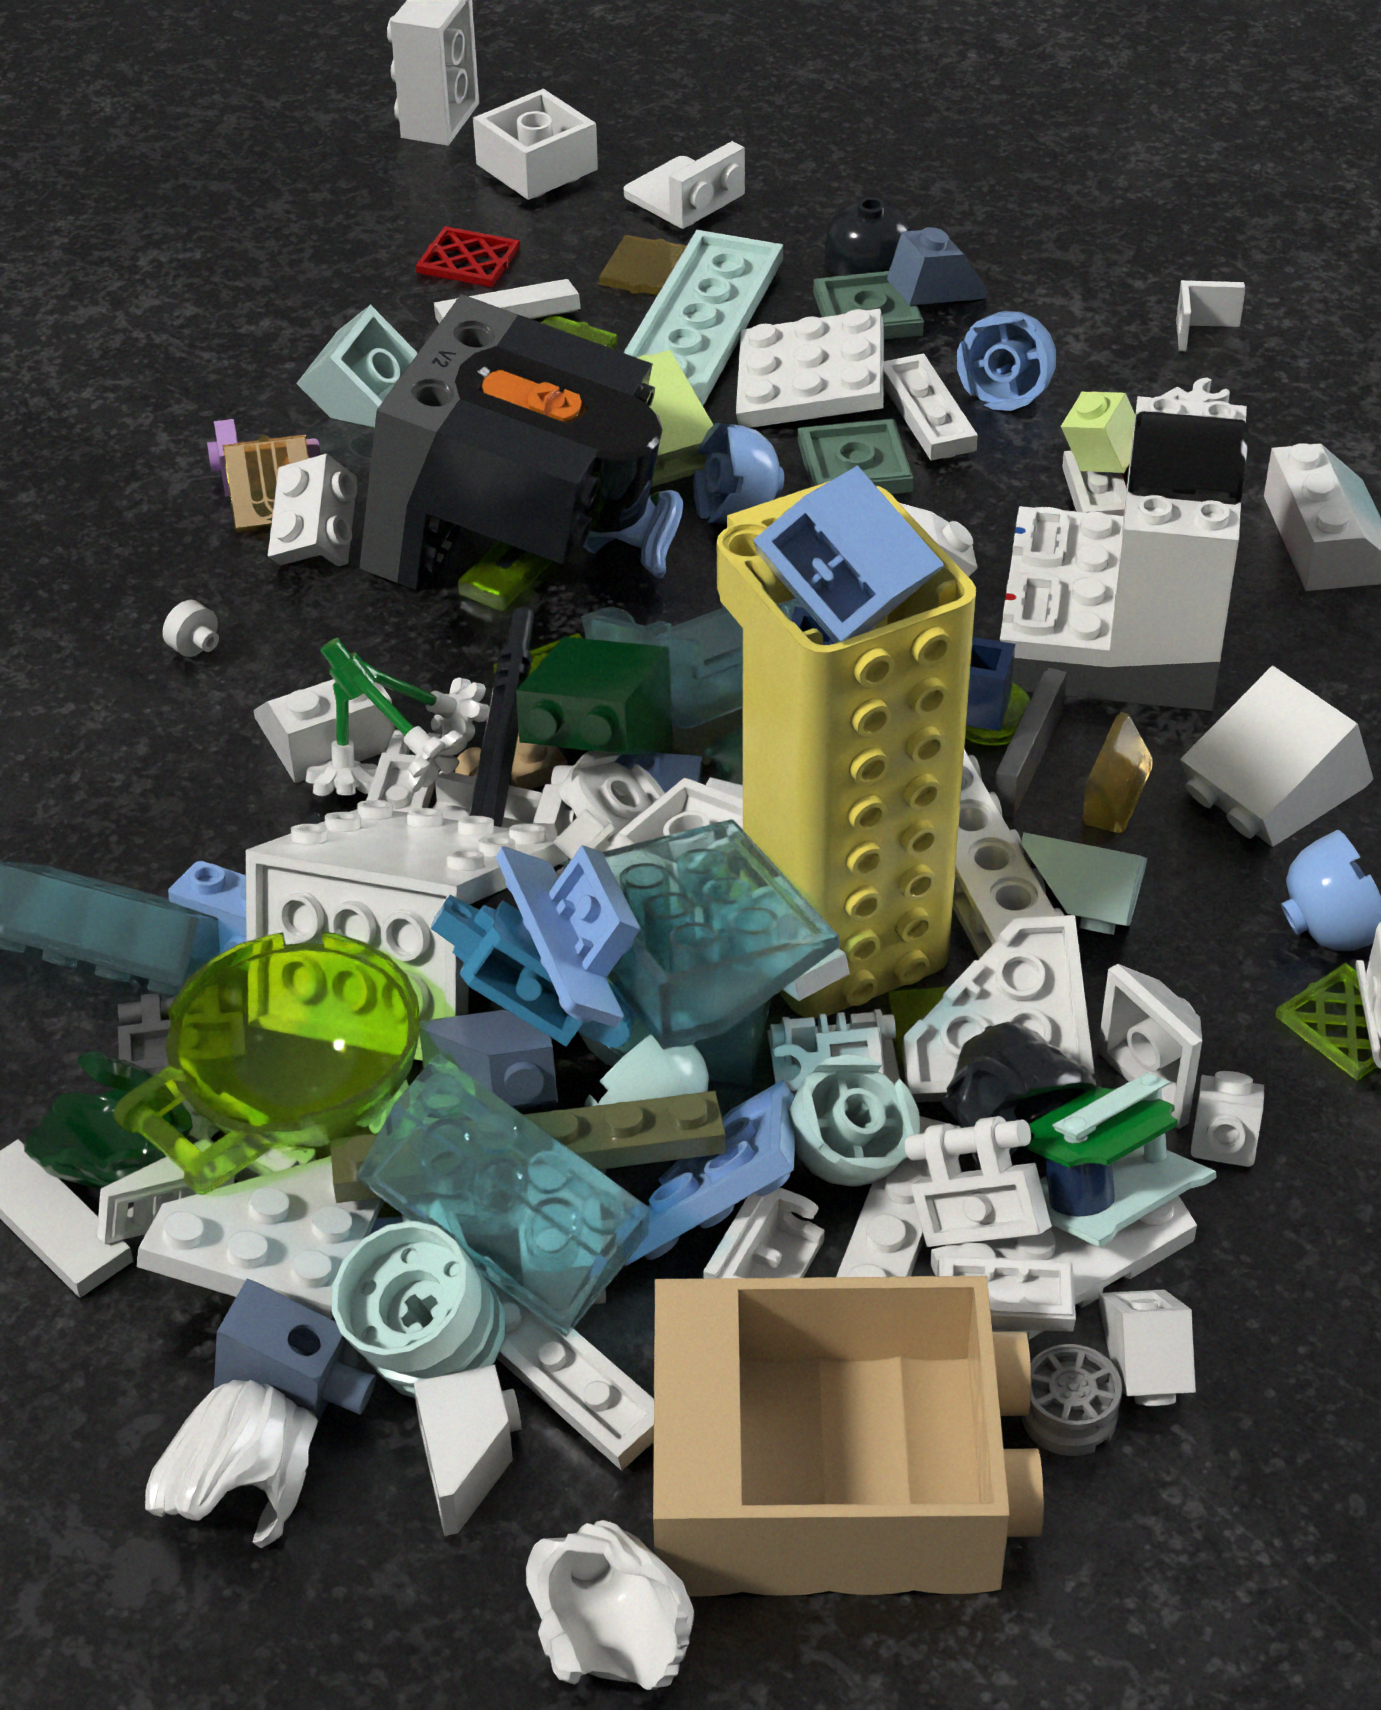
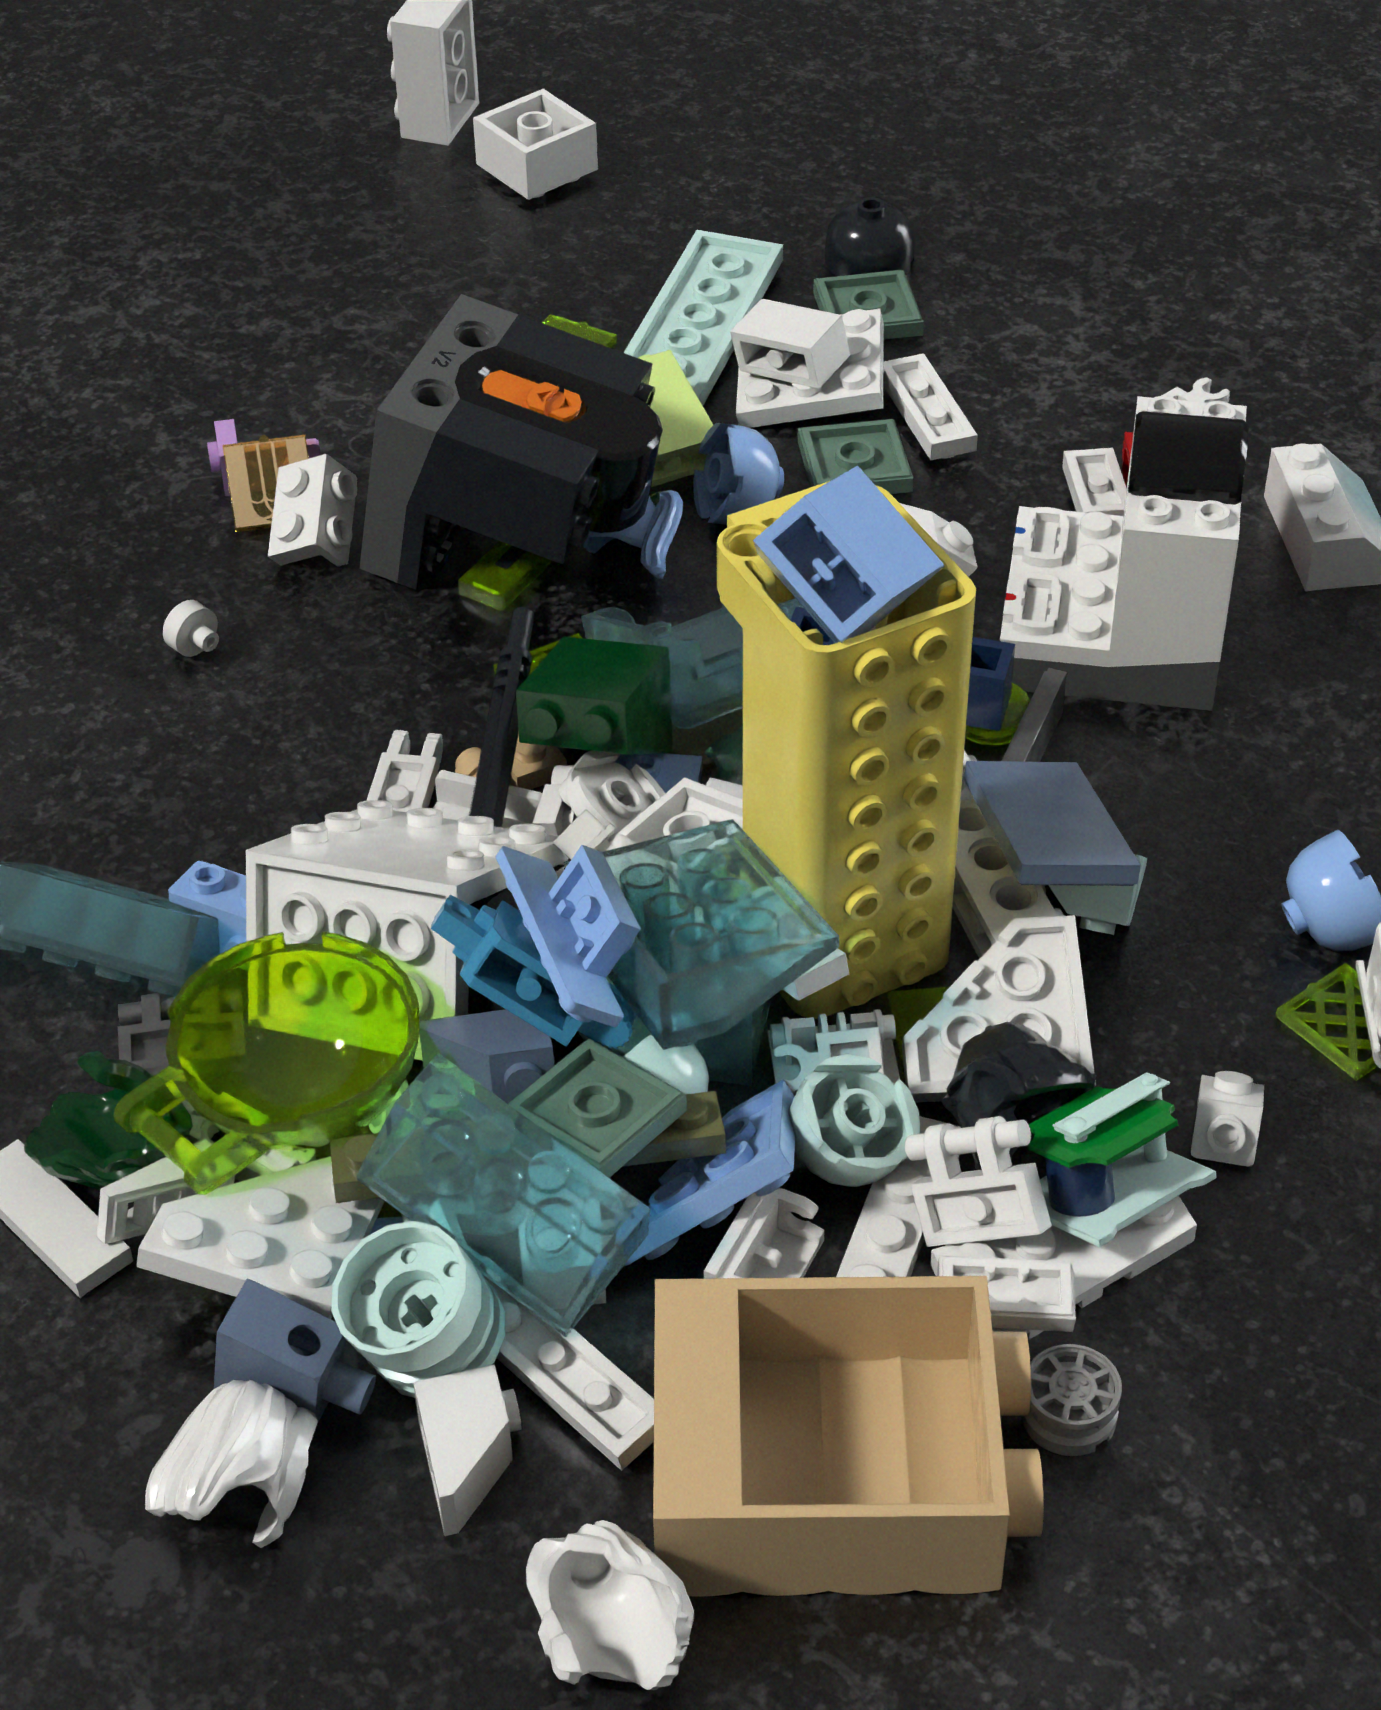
(305, 726): white slope -> none
(357, 368): light aqua slope -> none
(452, 721): white plant -> none
(469, 239): red window -> none
(528, 301): white tile -> none
(601, 1106): none -> sand green tile
(641, 264): clear yellow piece -> none
(691, 189): white bracket -> none
(790, 343): none -> white brick
(933, 270): sand blue slope -> none
(1006, 360): light blue cylinder -> none
(1051, 824): none -> sand blue tile
(1100, 431): yellowish green brick -> none
(1117, 777): clear yellow slope -> none
(1149, 1344): white slope -> none
(1151, 1033): white slope -> none
(1208, 305): white bracket -> none
(1277, 760): white slope -> none

